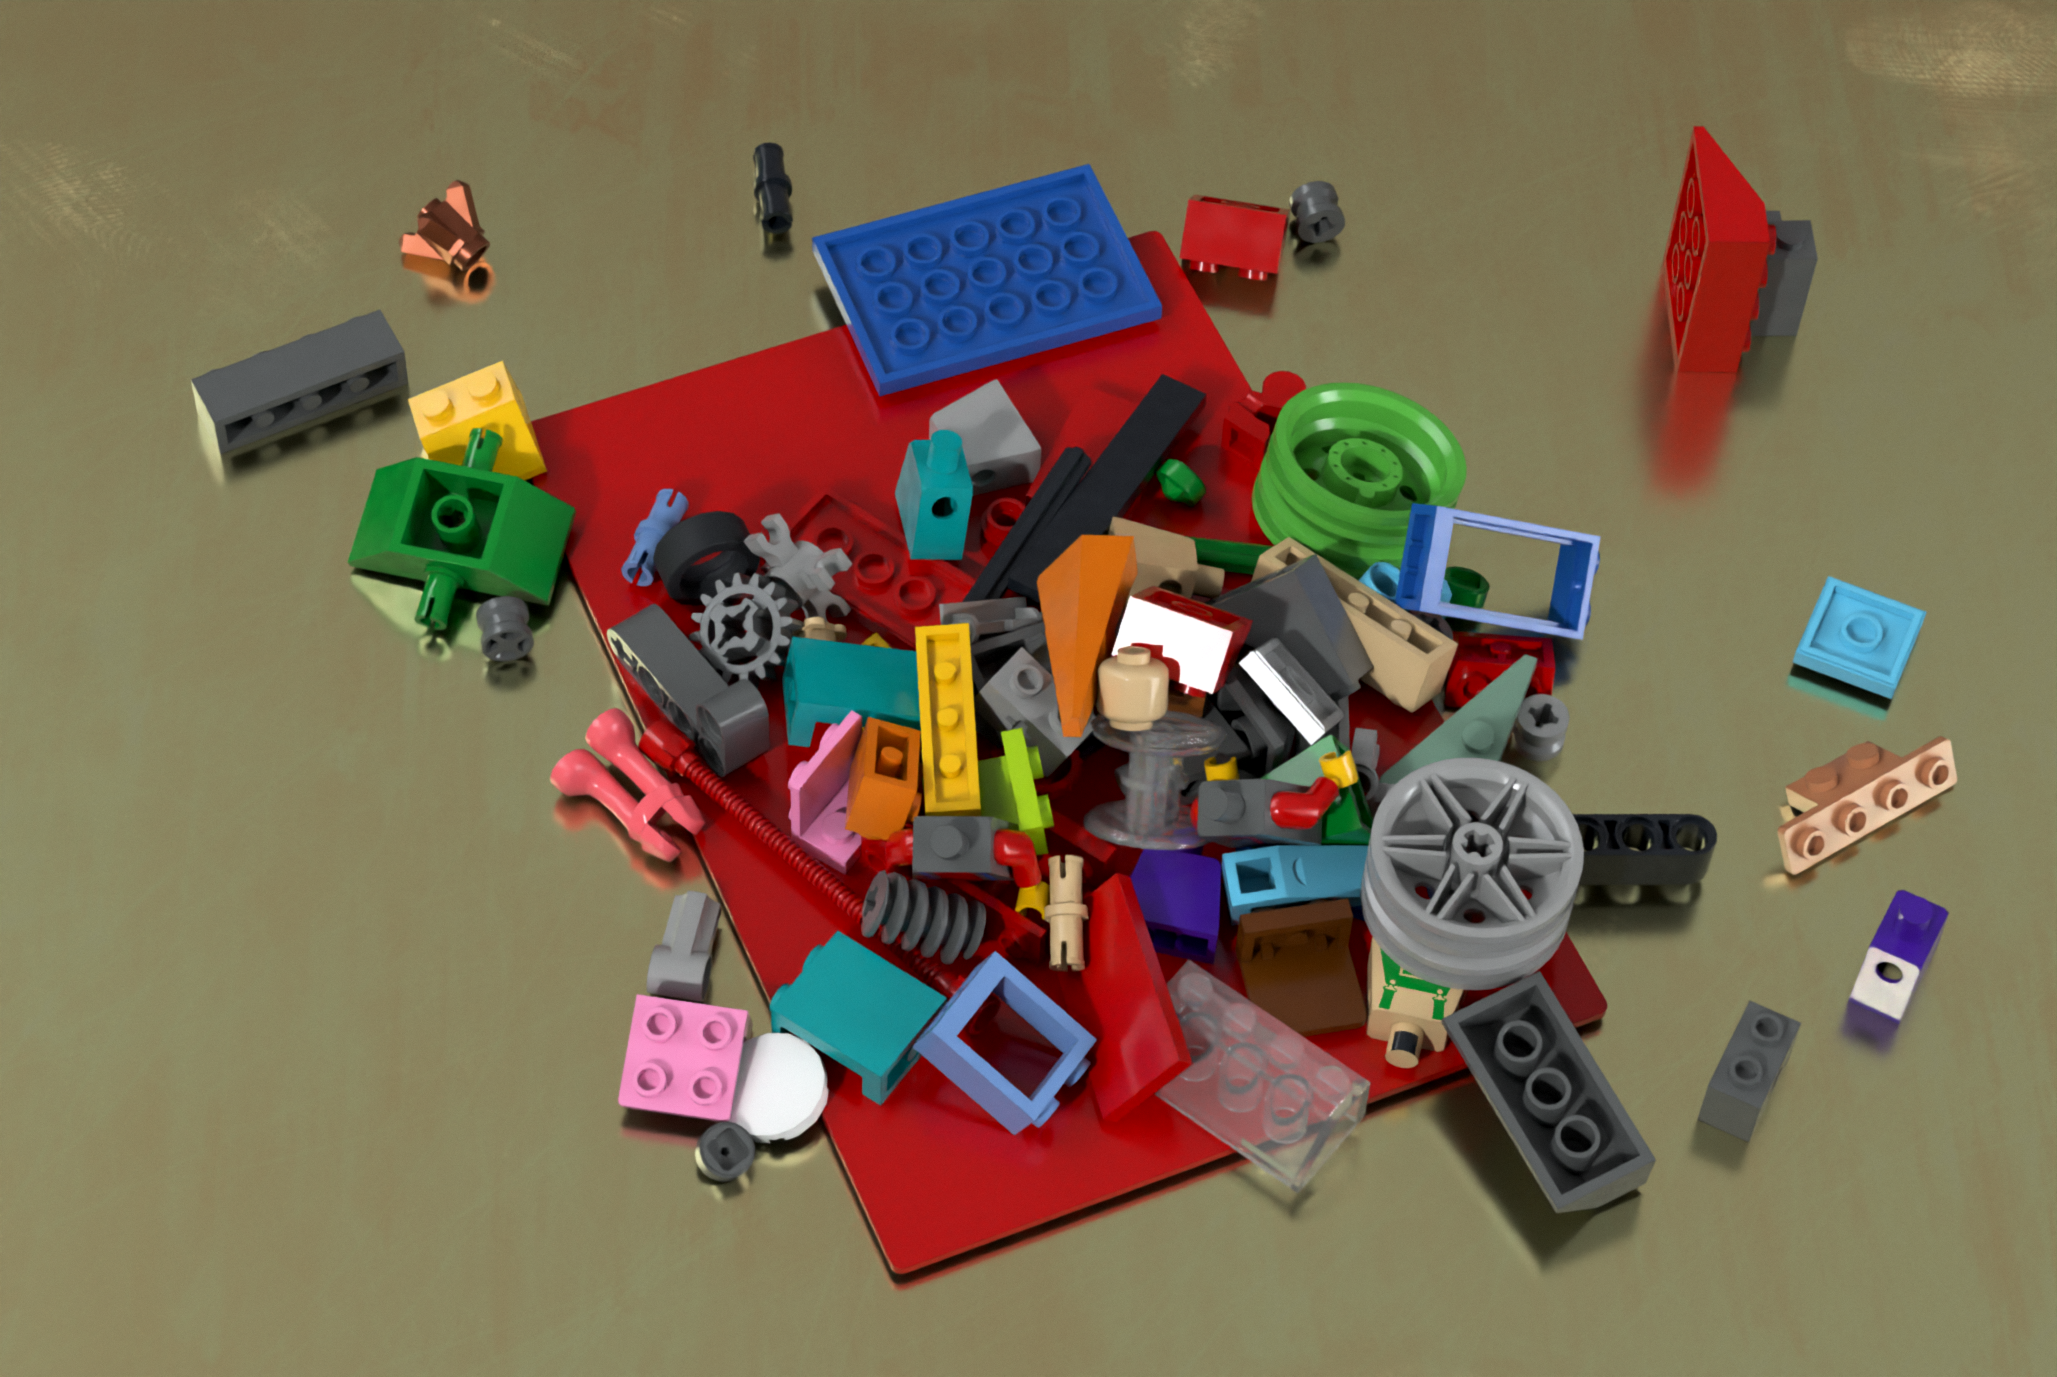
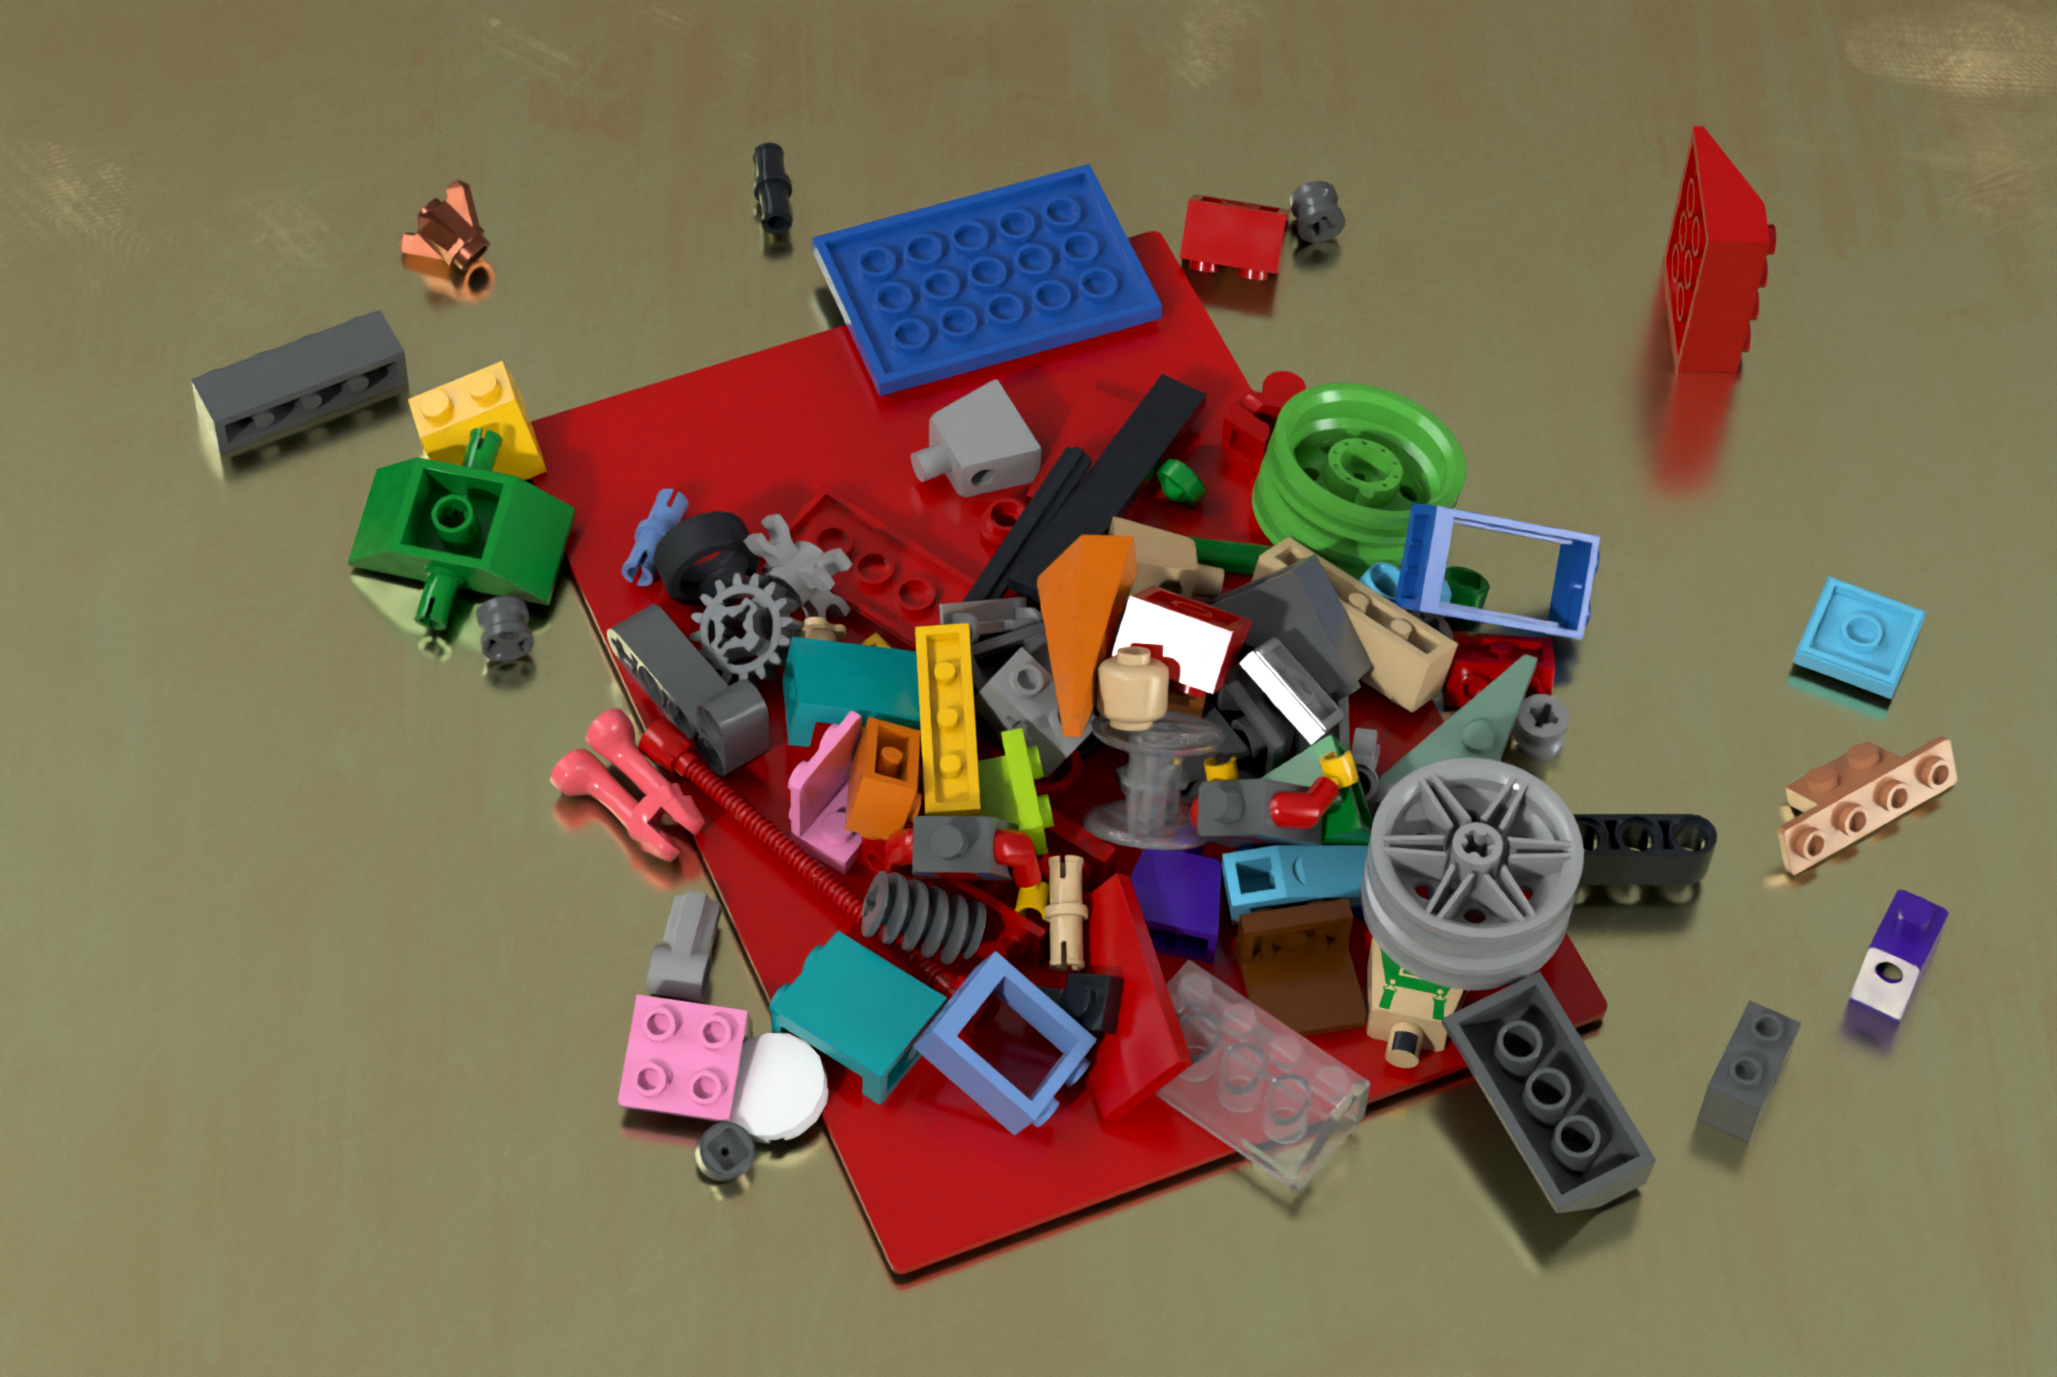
(929, 474): teal torso -> none
(1090, 1000): none -> black plate
(1788, 278): dark grey arch -> none

